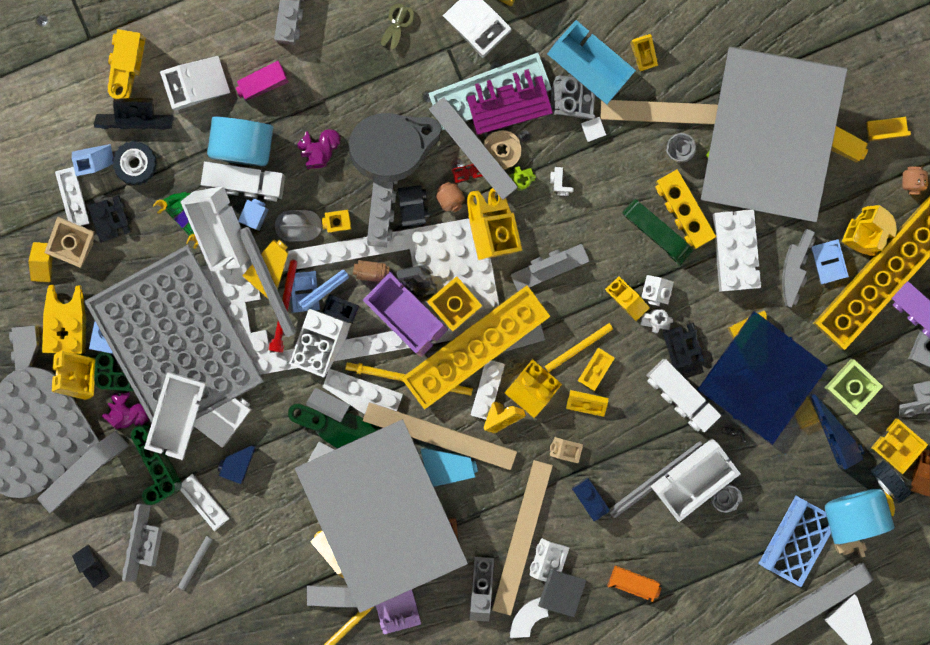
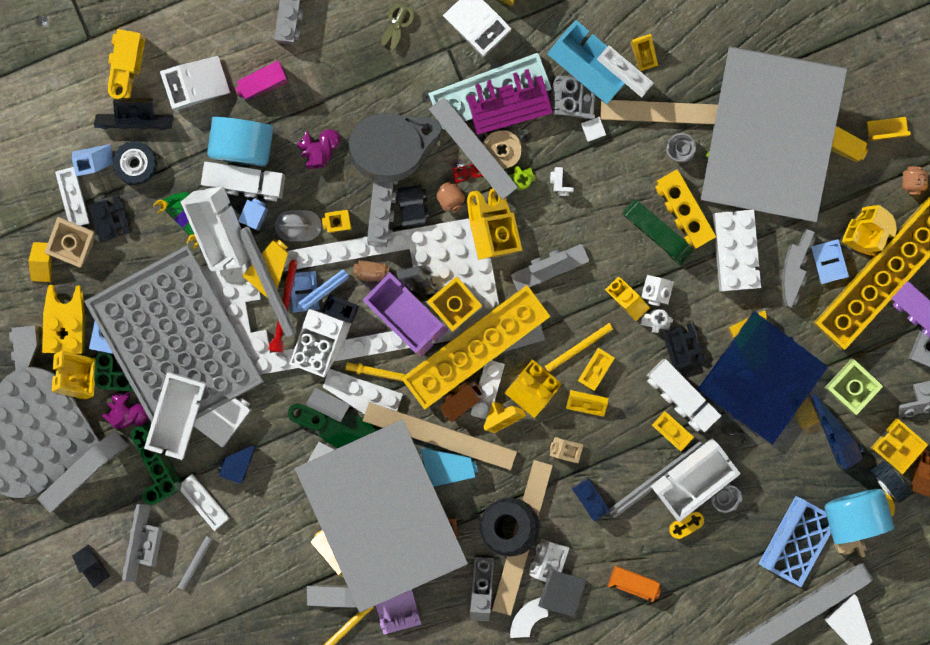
(463, 401): none -> reddish brown brick
(492, 527): none -> black tyre
(625, 71): none -> white tile
(672, 431): none -> yellow plate
(689, 528): none -> yellow beam

